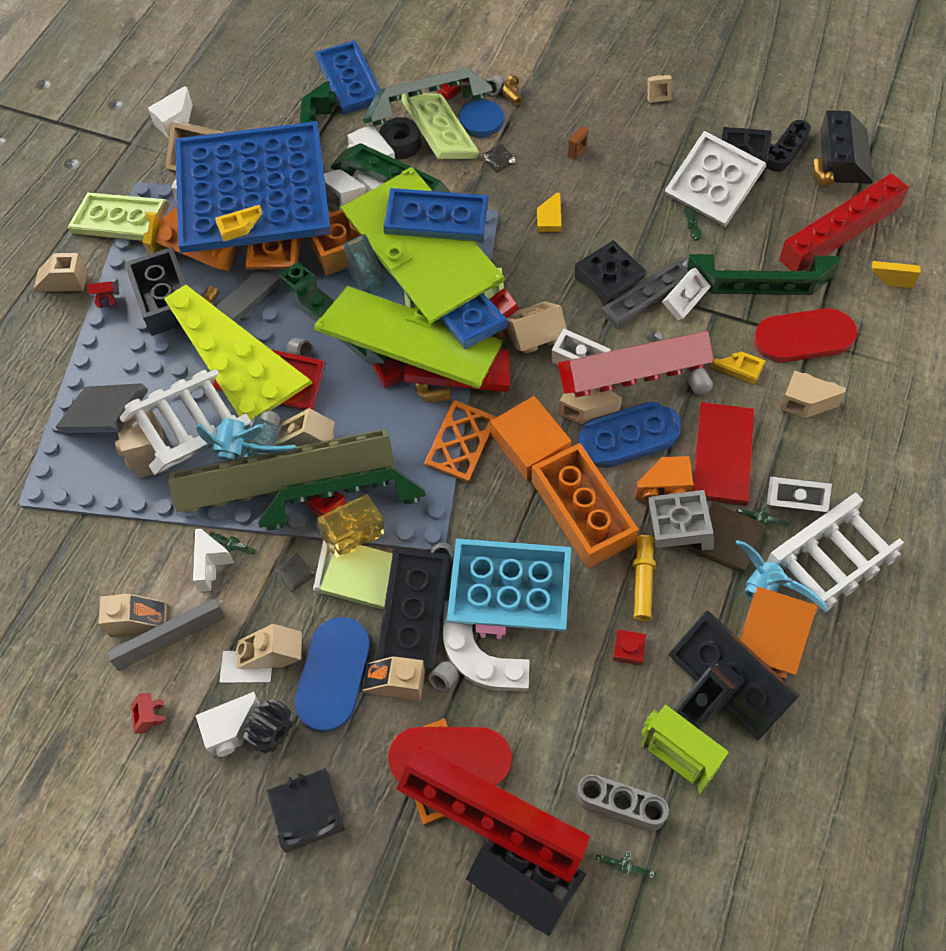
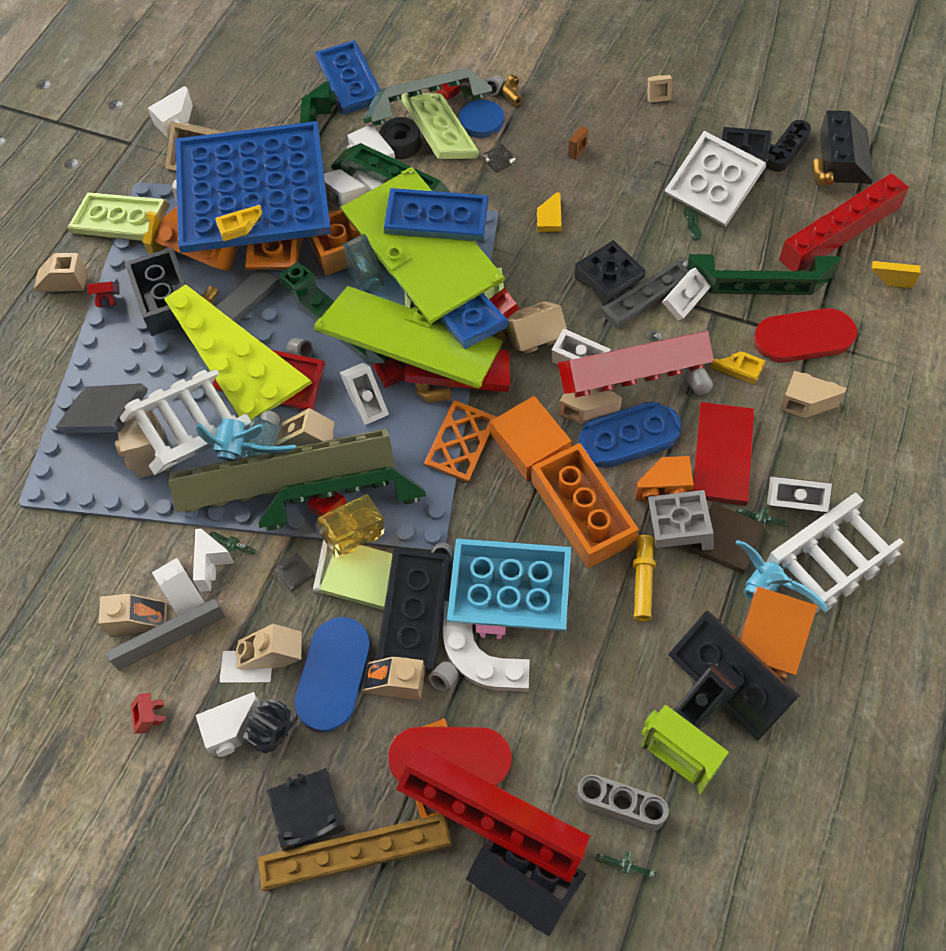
(177, 587): none -> white slope
(353, 852): none -> pearl gold tile
(364, 393): none -> white slope
(629, 647): red plate -> none

